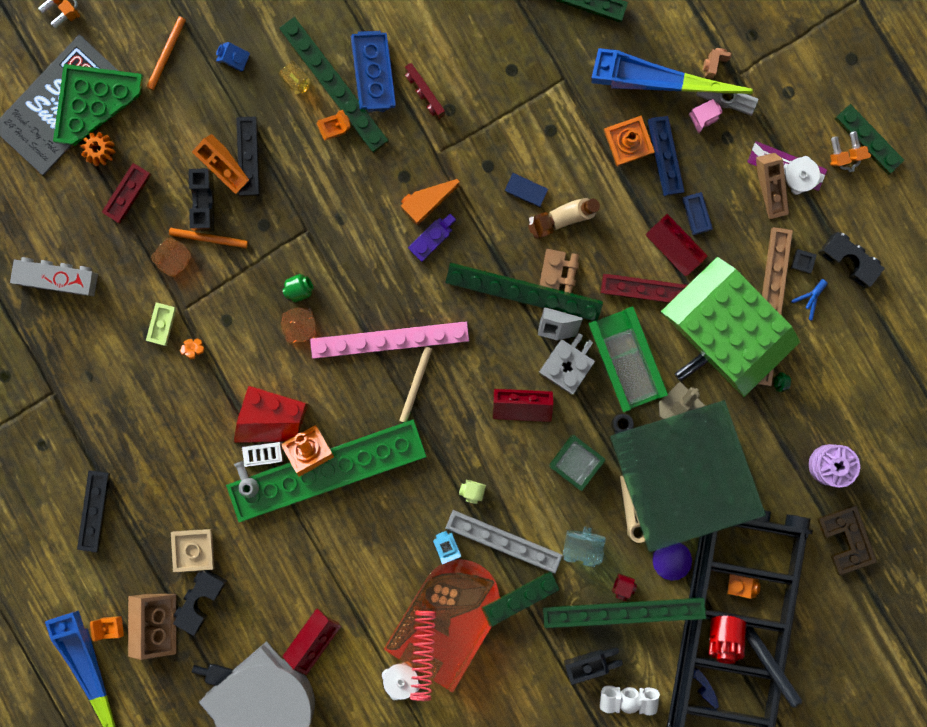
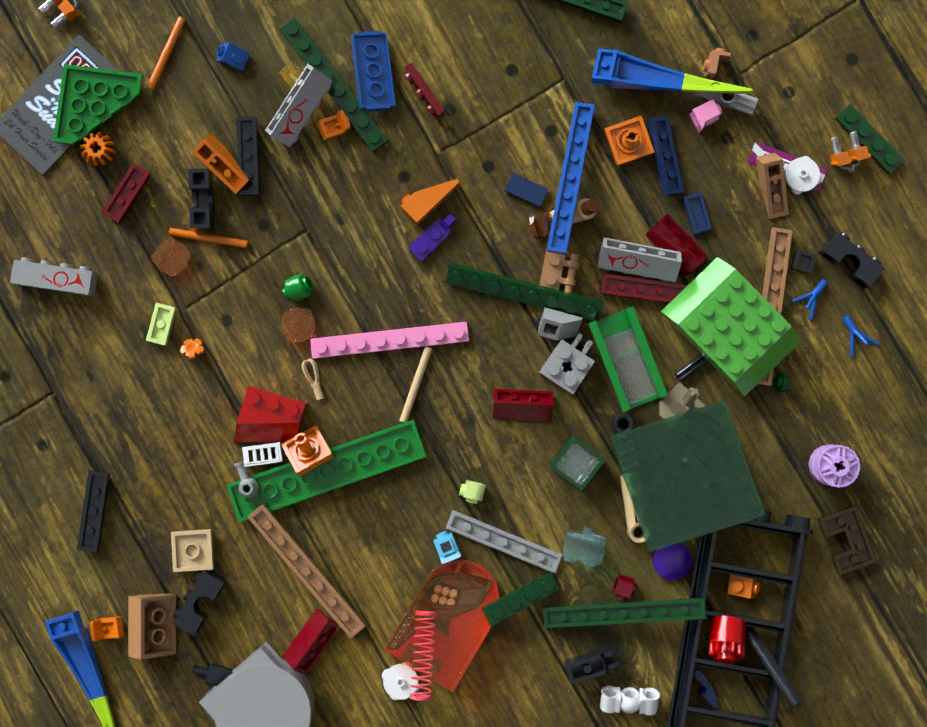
(298, 106): none -> light grey brick
(306, 570): none -> medium nougat plate
(314, 384): none -> tan piece
(570, 178): none -> blue plate
(639, 259): none -> light grey brick
(854, 331): none -> blue plant

